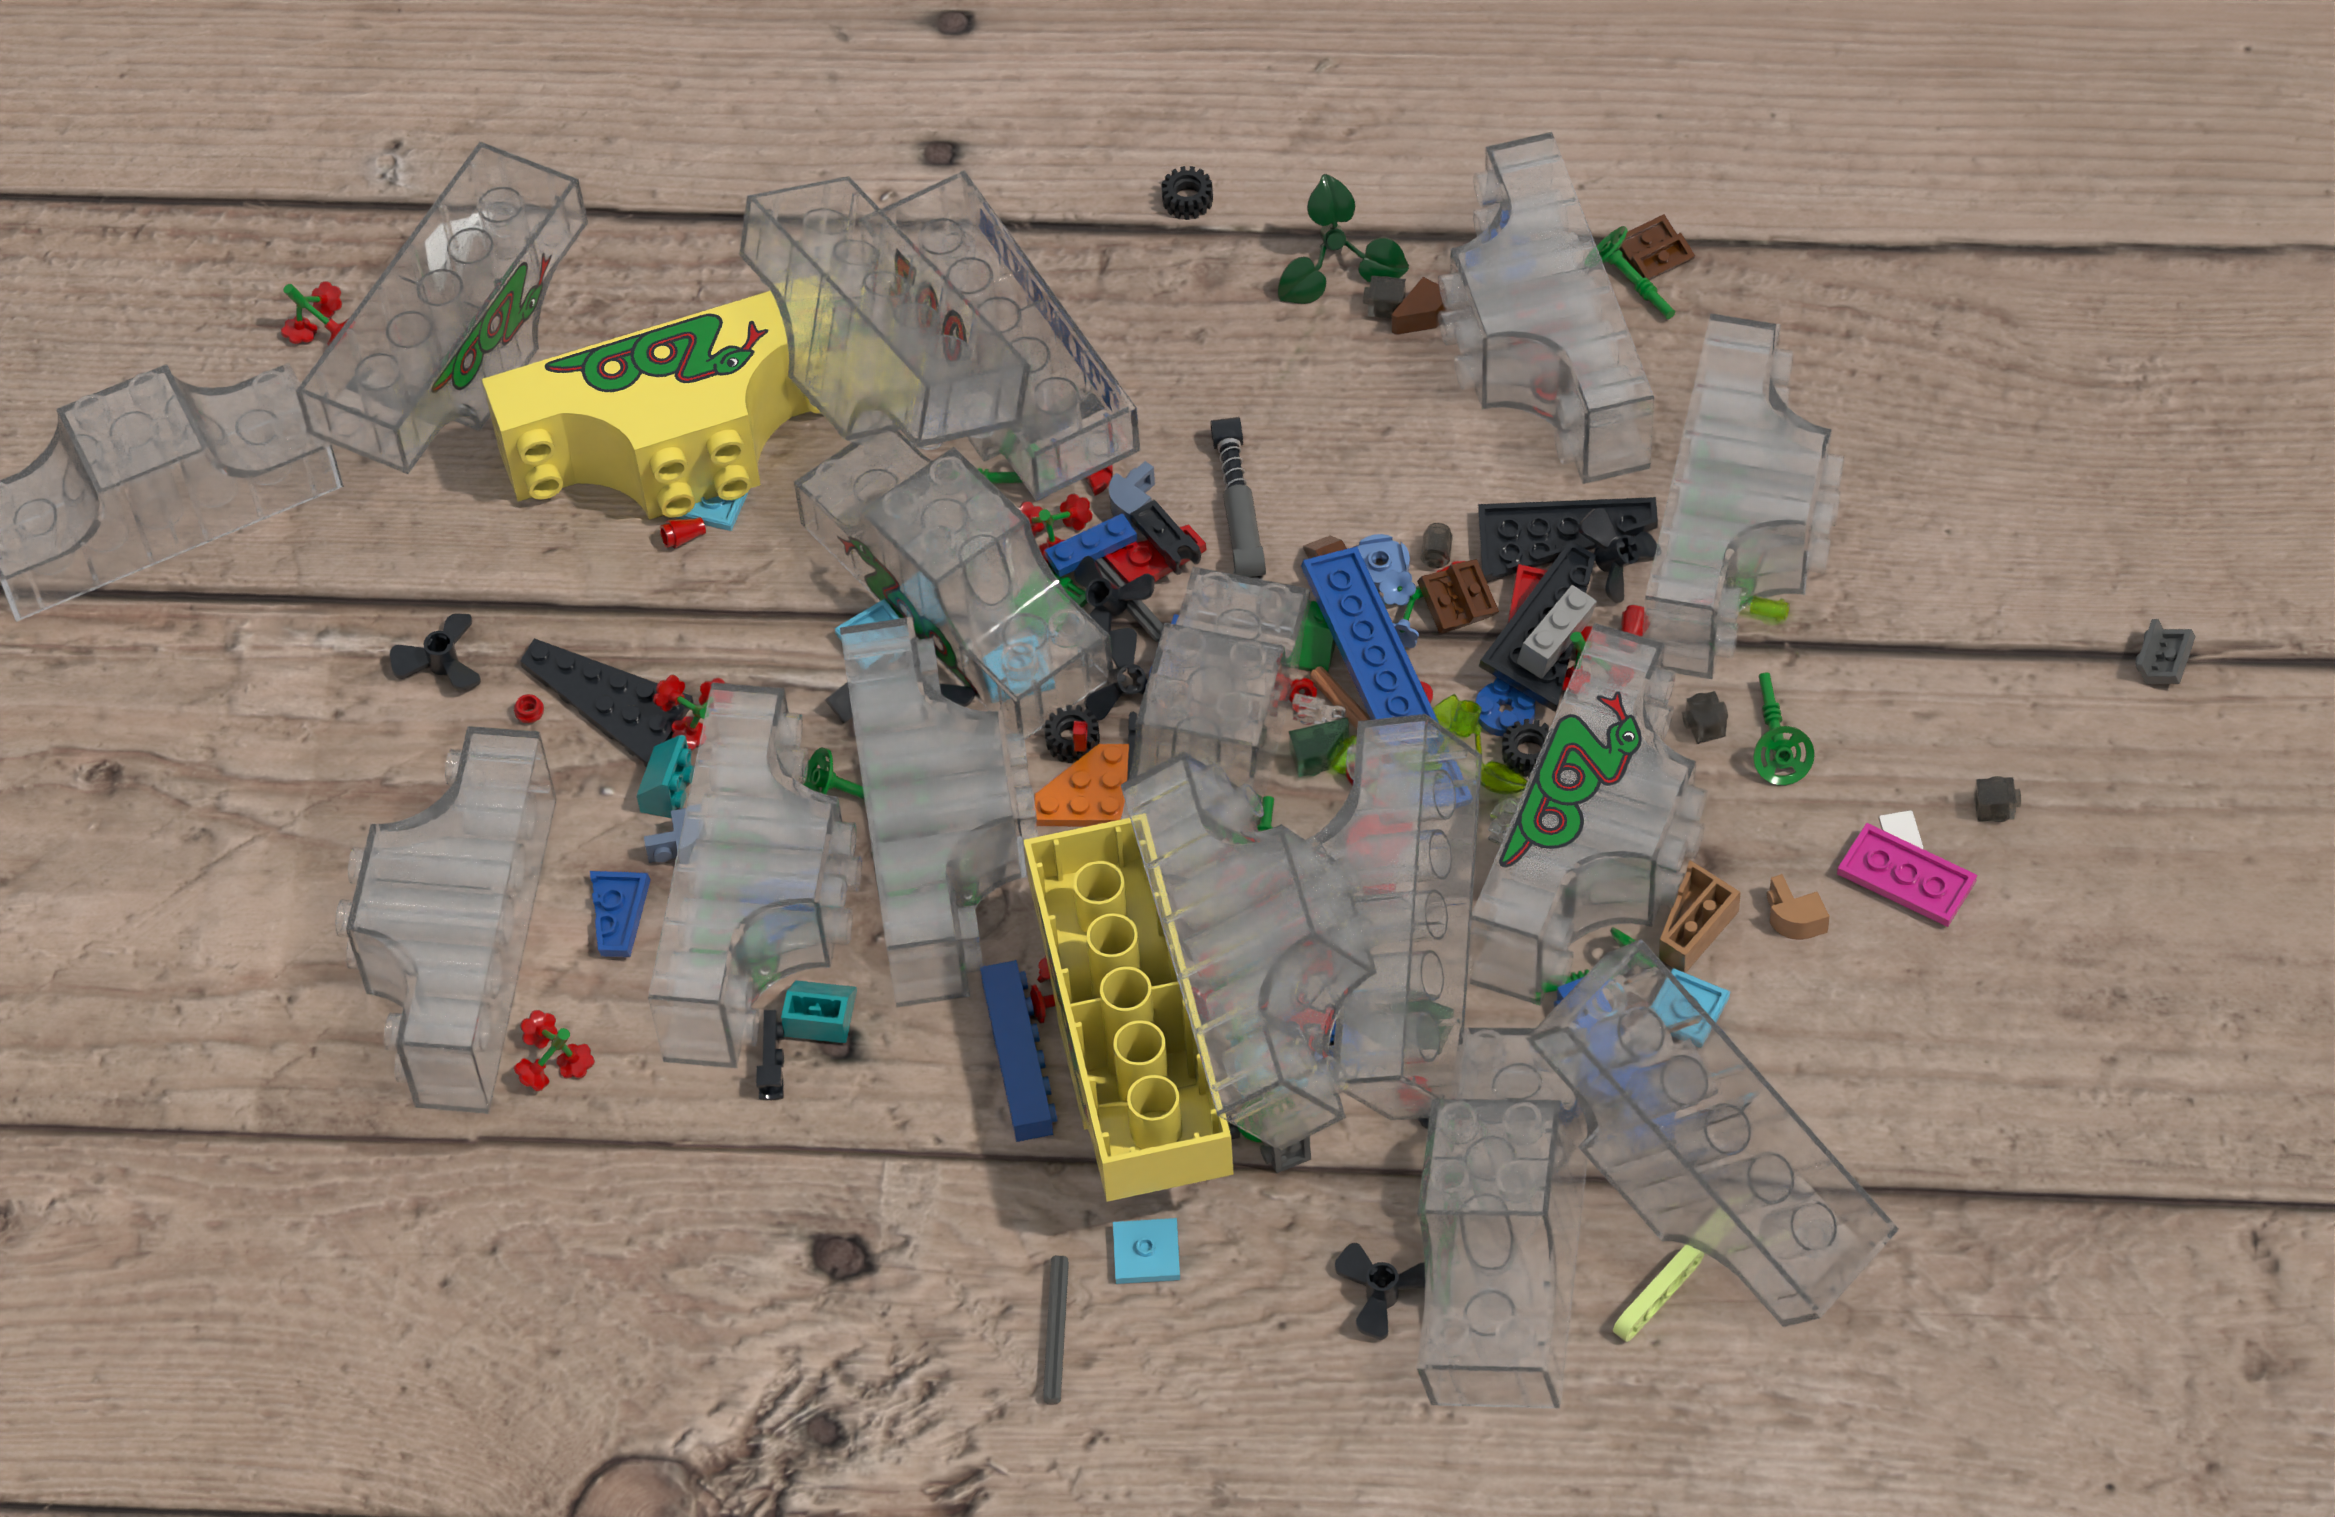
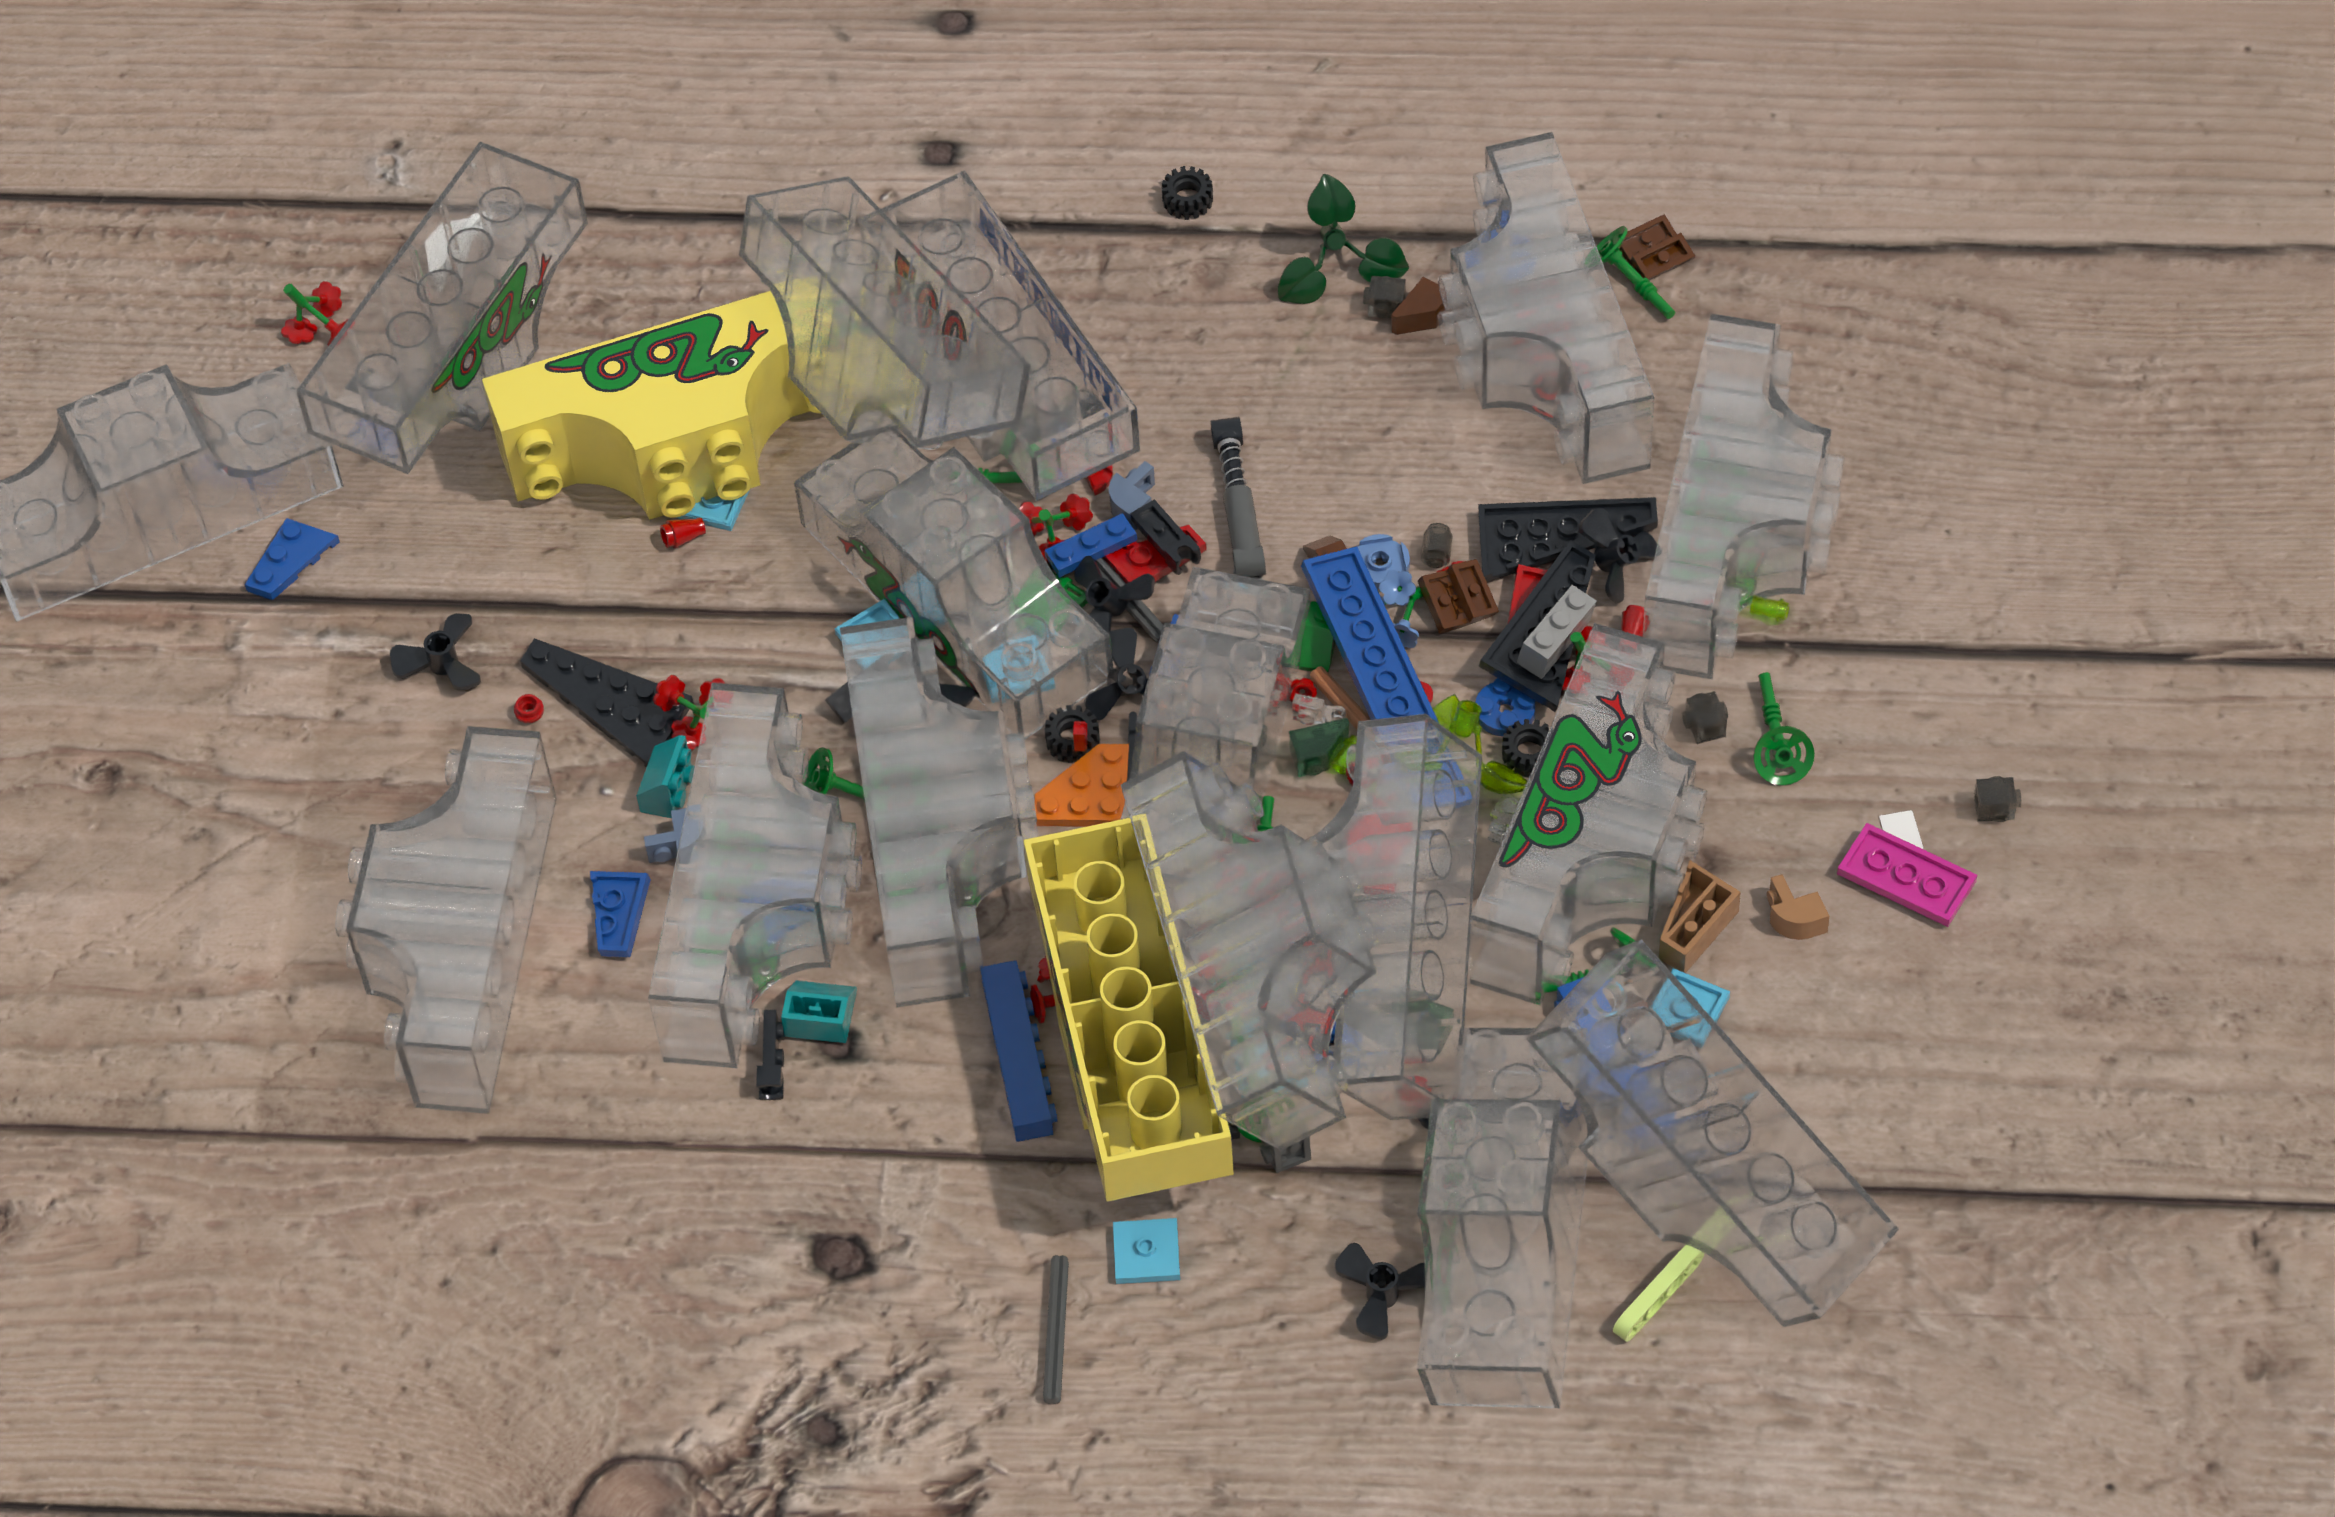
(287, 555): none -> blue wing
(538, 1031): red plant -> none
(2164, 654): dark grey bracket -> none

